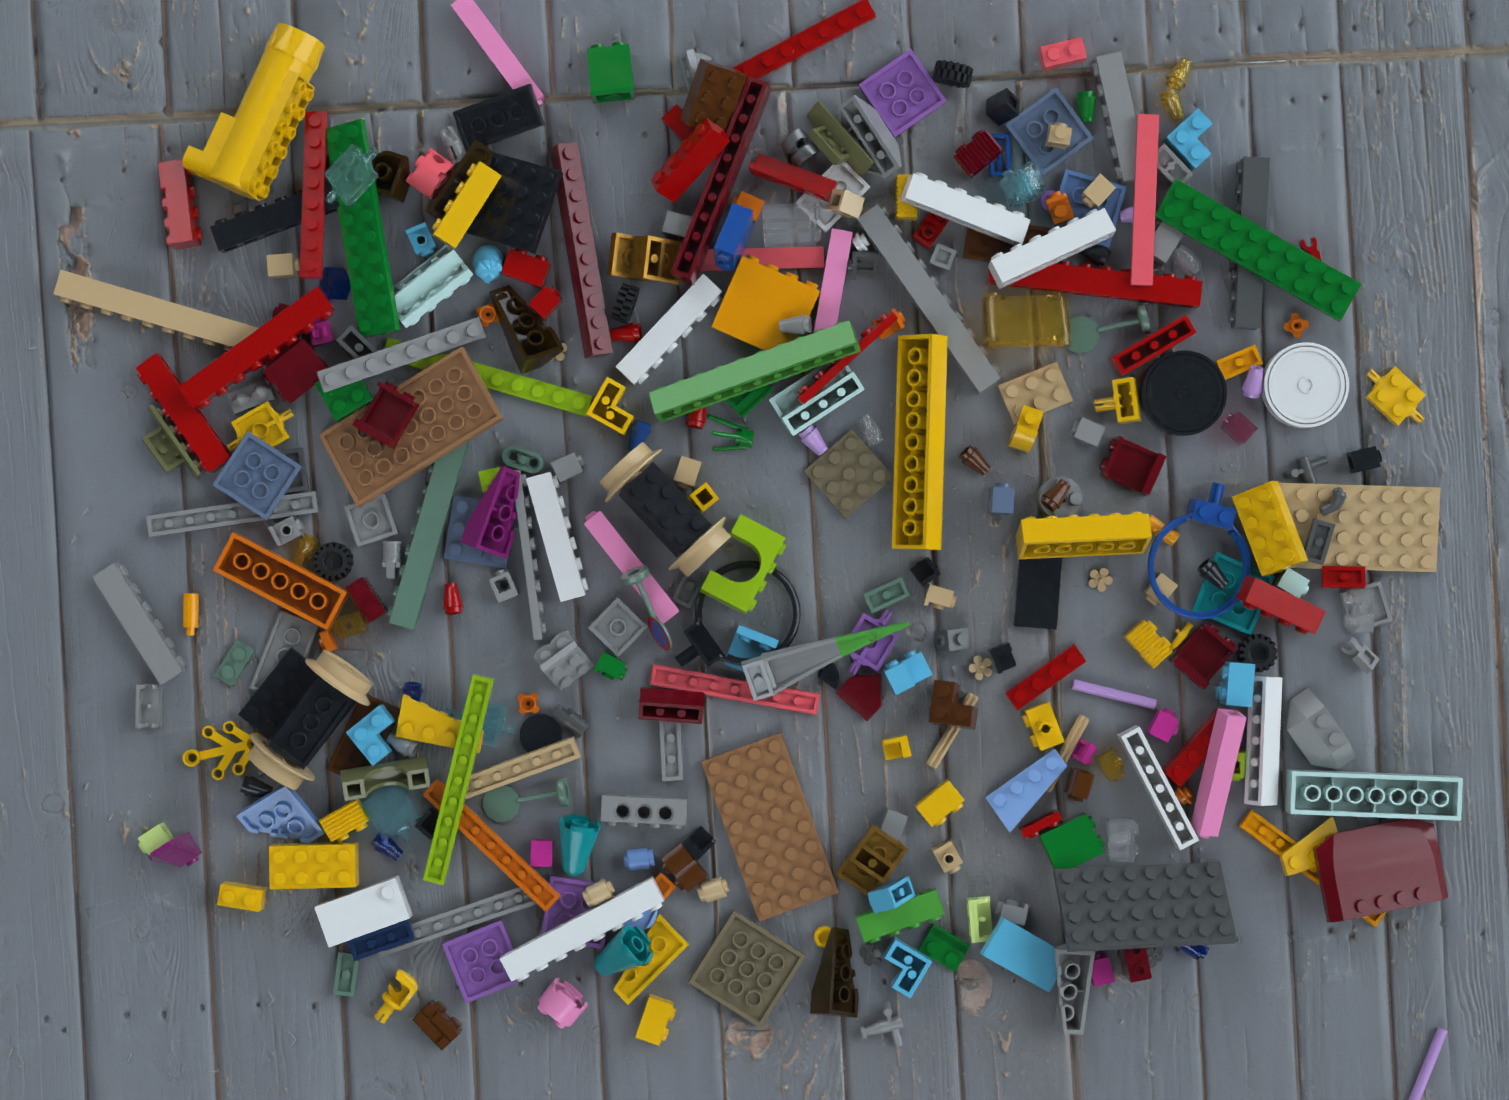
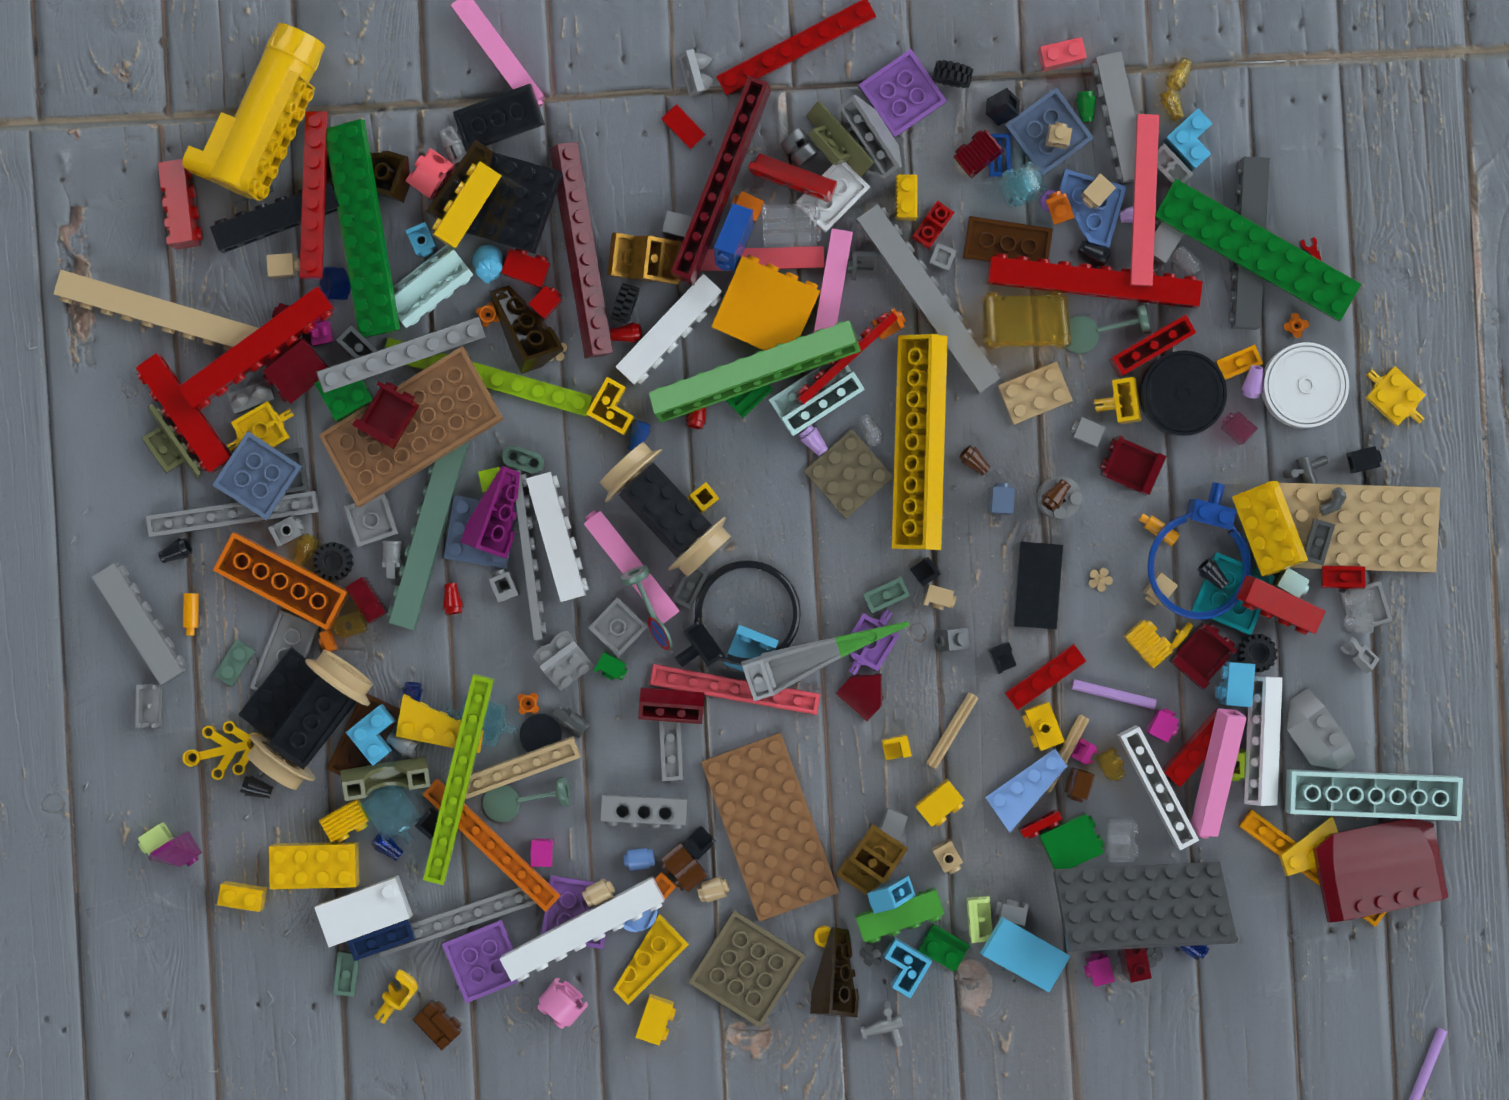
(177, 550): none -> black cone
(282, 816): medium blue plate -> none
(351, 174): clear light blue plate -> none
(568, 467): light grey brick -> none
(577, 841): teal cone -> none
(610, 72): green slope -> none
(624, 952): teal cone -> none
(687, 472): tan brick -> none
(690, 160): red brick -> none
(713, 94): reddish brown brick -> none
(741, 594): lime arch -> none
(743, 438): green plant -> none
(796, 325): light grey cone -> none
(830, 675): black tile -> none
(845, 203): tan brick -> none
(861, 242): white plate -> none
(906, 672): medium azure brick -> none
(947, 711): reddish brown brick -> none
(965, 209): white brick -> none
(980, 667): tan plant -> none
(1026, 429): yellow brick -> none
(1051, 248): white brick -> none
(1074, 983): light grey wedge -> none
(1083, 536): yellow brick -> none
(1184, 795): orange plate -> none

